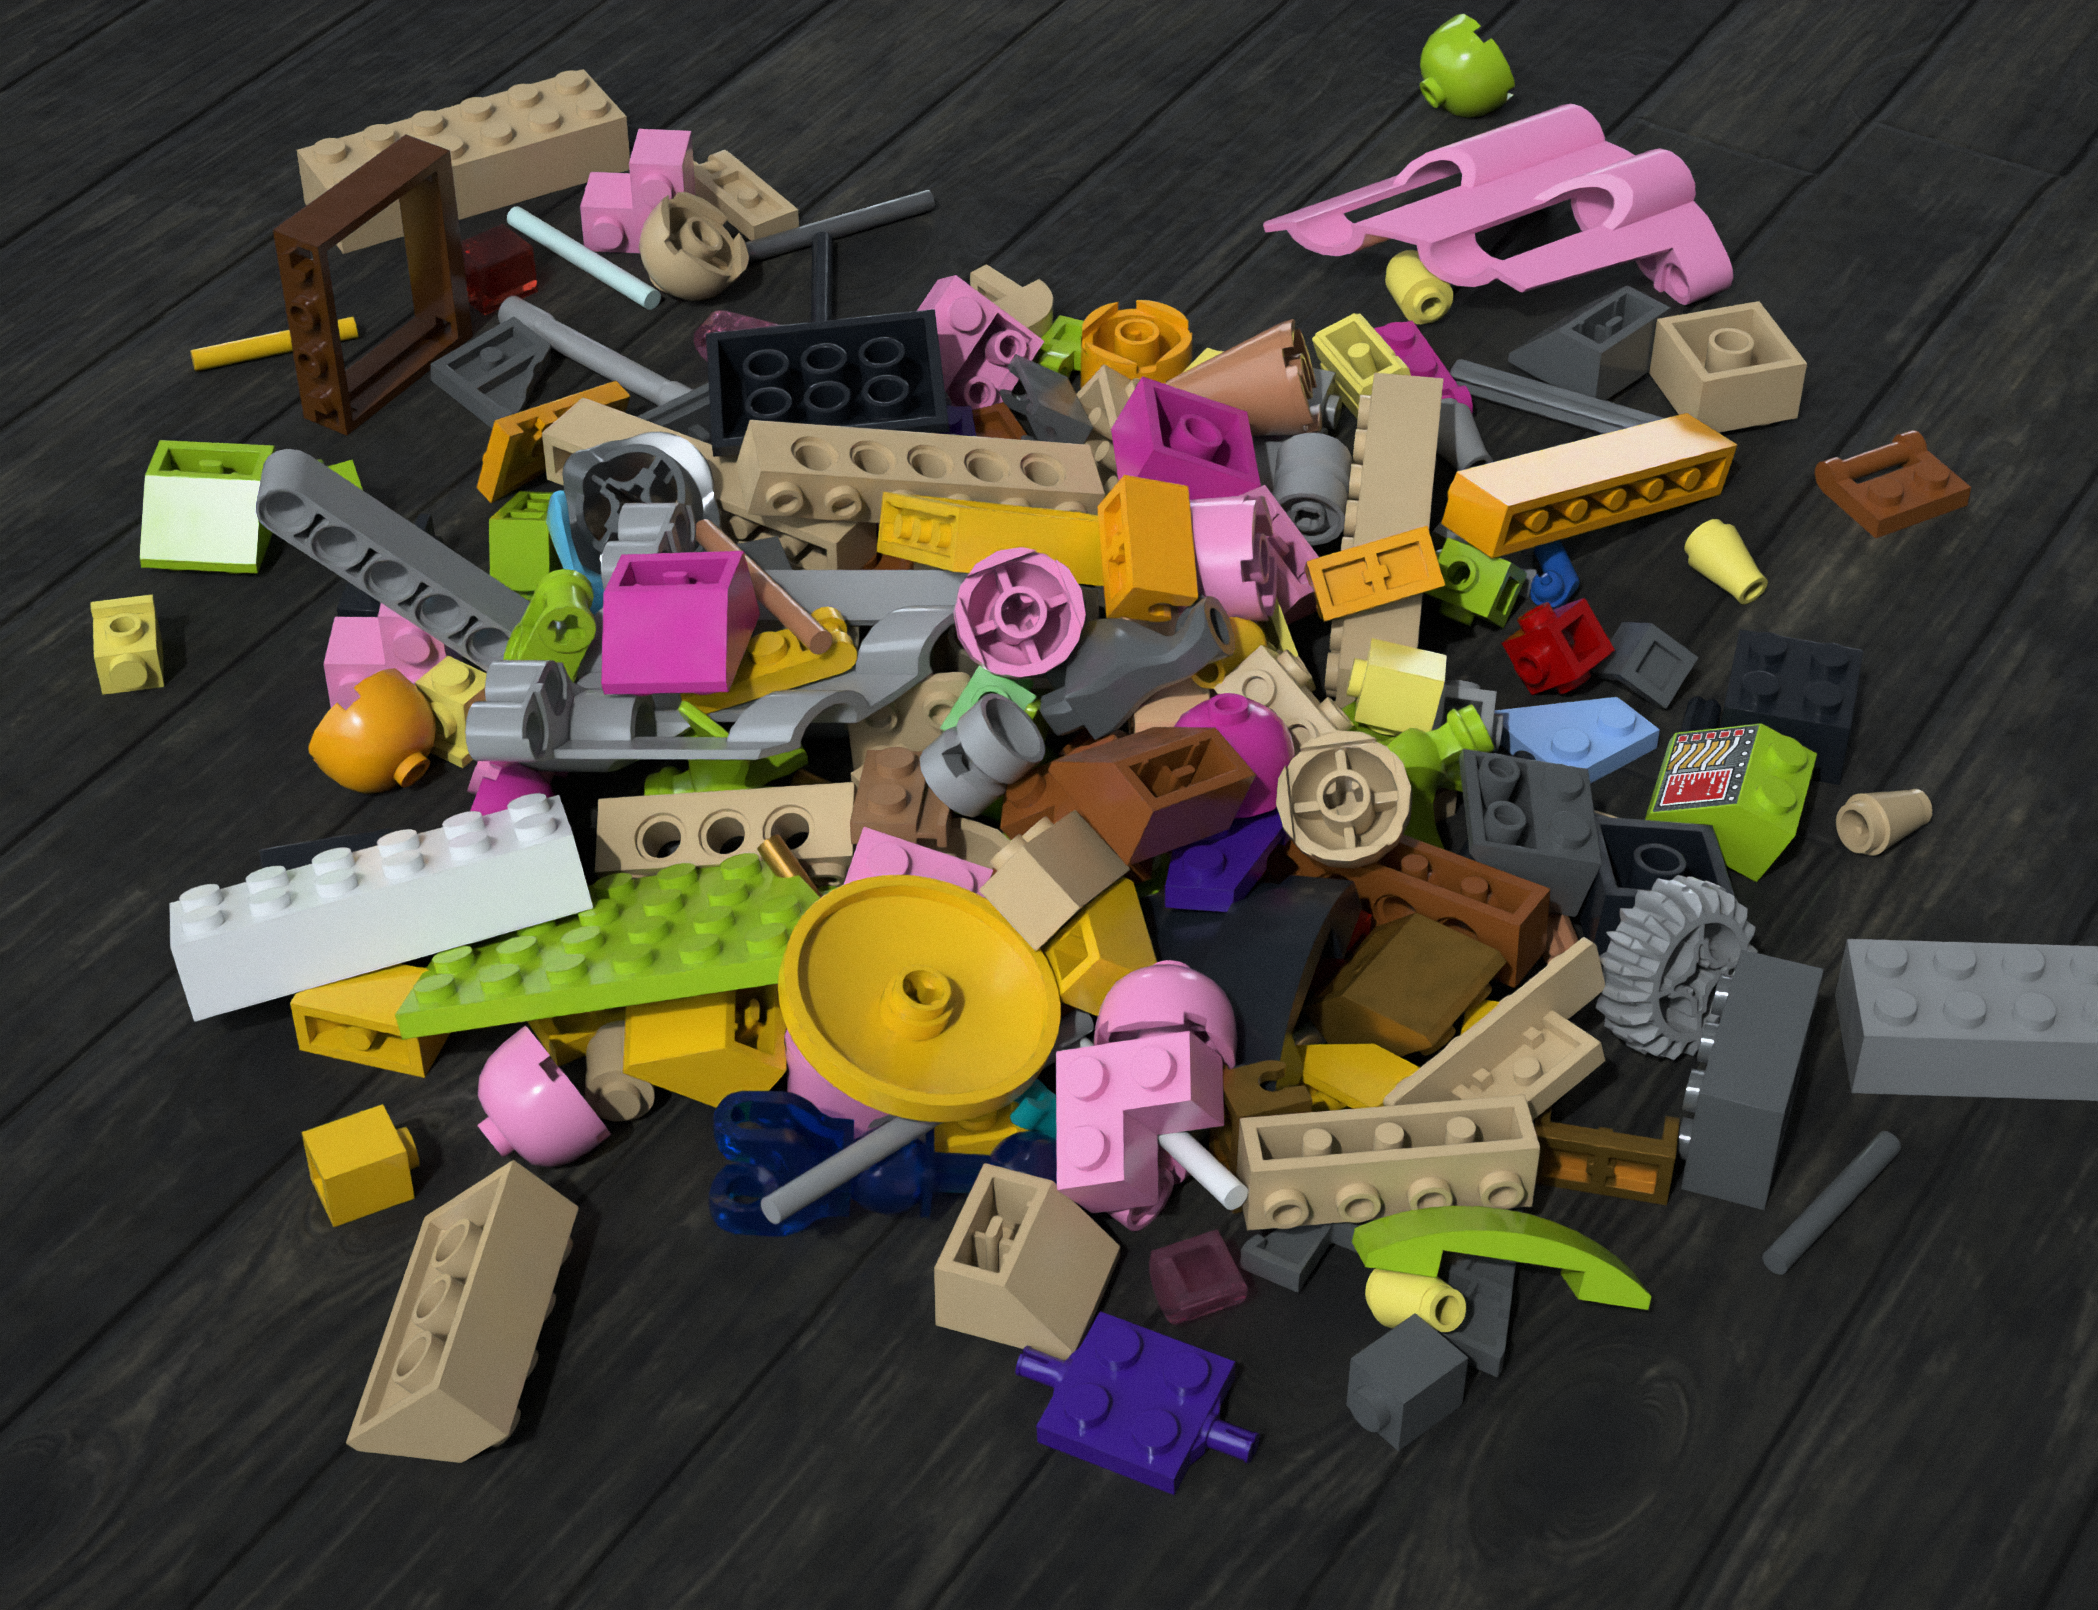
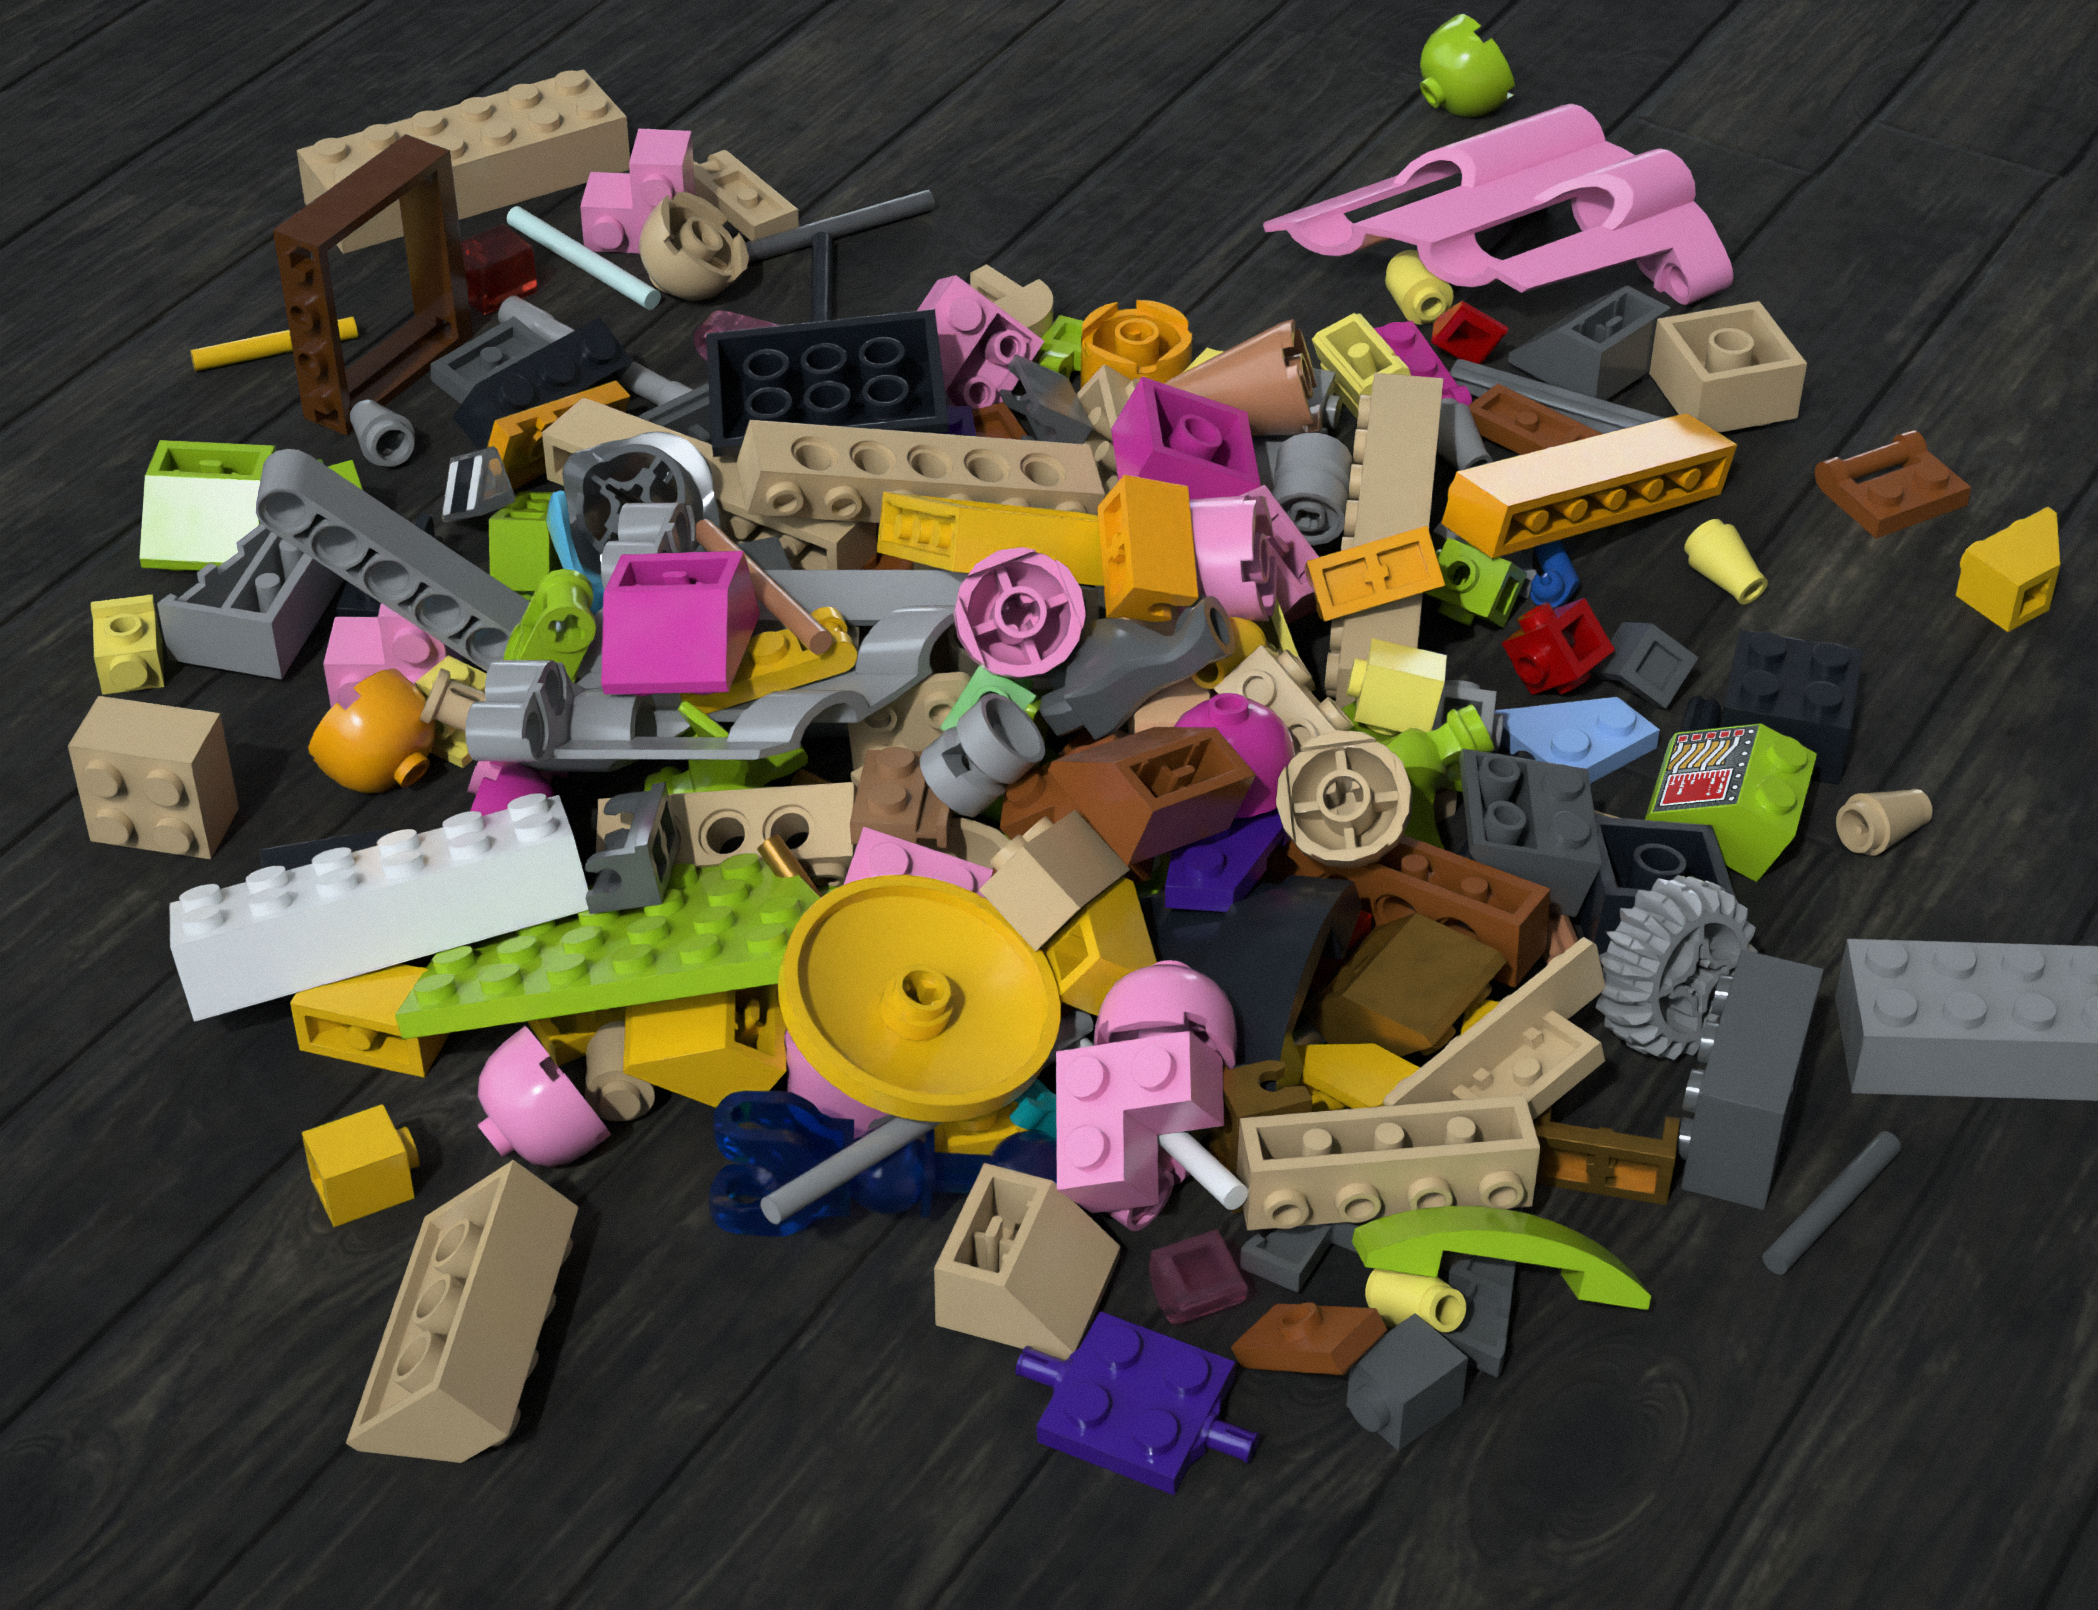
(154, 777): none -> tan brick
(250, 609): none -> light grey wedge
(382, 434): none -> light grey cone
(450, 701): none -> tan bush
(476, 485): none -> slope
(563, 368): none -> black brick
(636, 859): none -> dark grey hinge
(1309, 1338): none -> dark orange plate
(1467, 333): none -> red slope
(1524, 423): none -> dark orange plate
(2013, 571): none -> yellow slope

